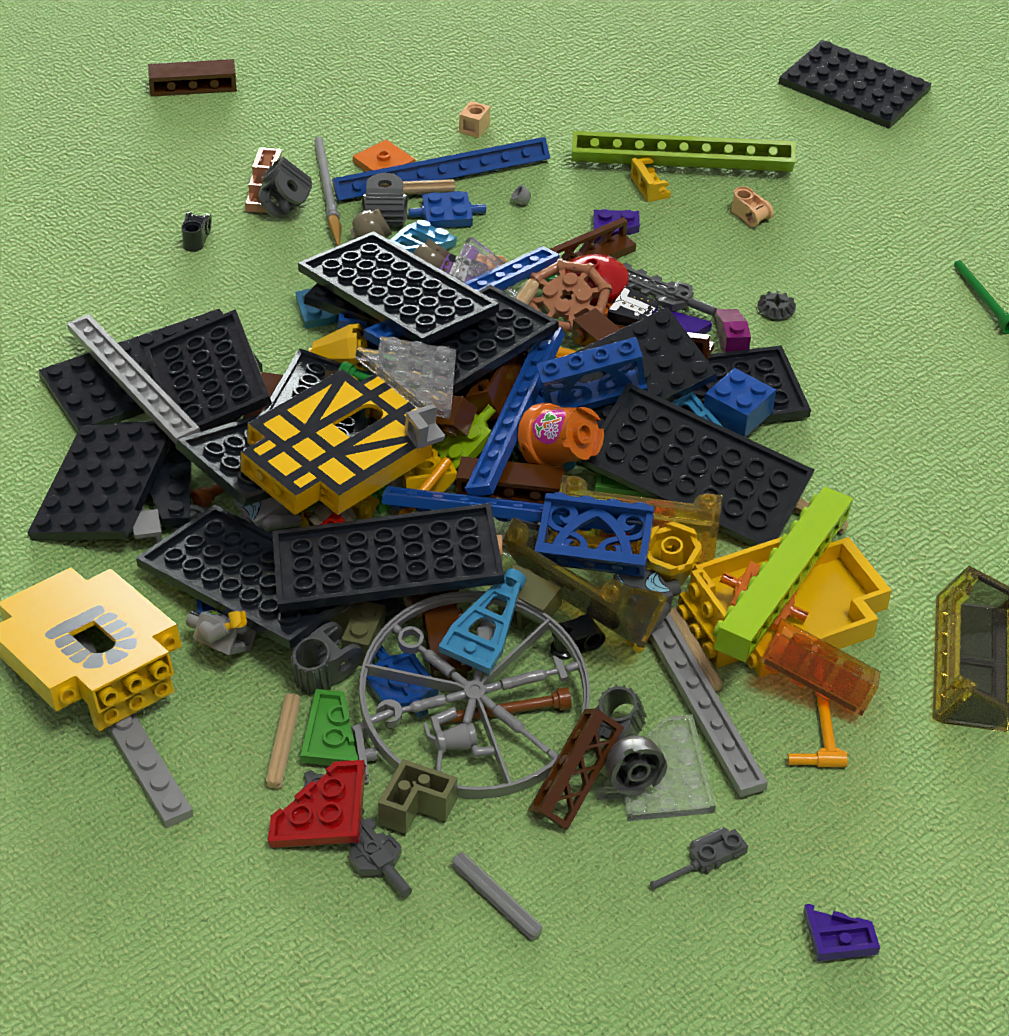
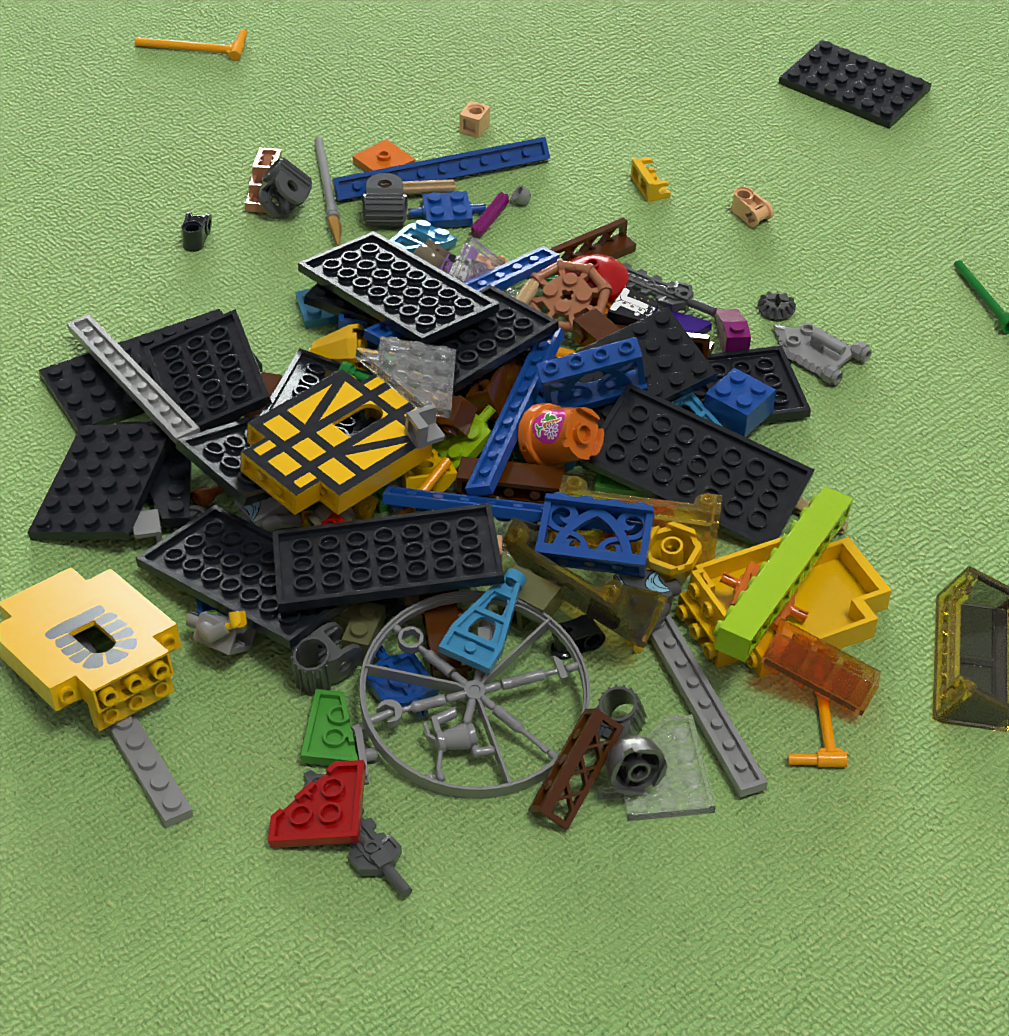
(192, 77): reddish brown brick -> none
(233, 50): none -> light orange bar
(283, 741): tan axle -> none
(370, 221): dark tan piece -> none
(416, 790): olive brick -> none
(489, 214): none -> magenta axle
(497, 896): light grey axle -> none
(558, 700): dark orange piece -> none
(606, 216): dark purple wing -> none
(684, 151): lime brick -> none
(697, 650): tan axle -> none
(706, 856): dark grey piece -> none
(819, 351): none -> light grey shield
(840, 935): dark purple wing -> none

